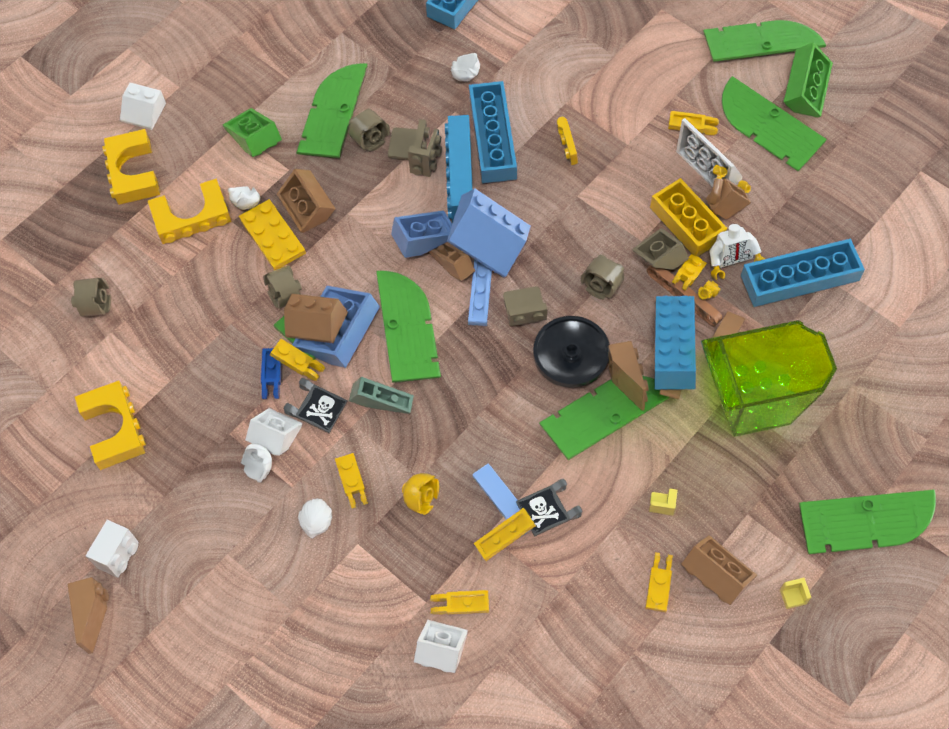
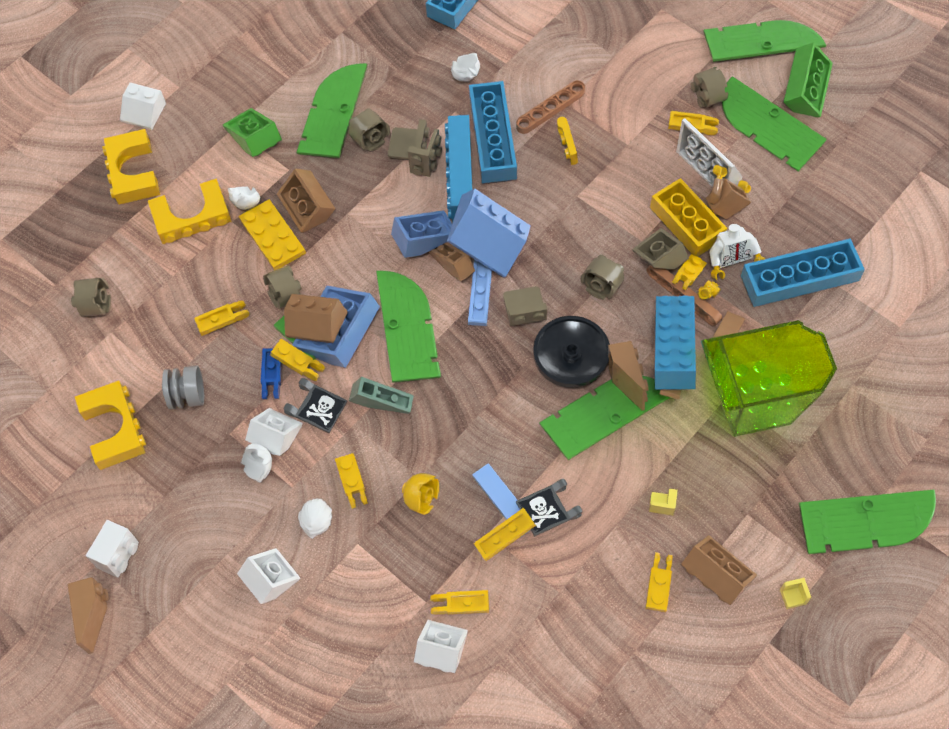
(178, 387): none -> light grey wheel
(221, 317): none -> yellow hinge
(267, 575): none -> white slope
(547, 113): none -> nougat beam
(709, 87): none -> dark tan brick

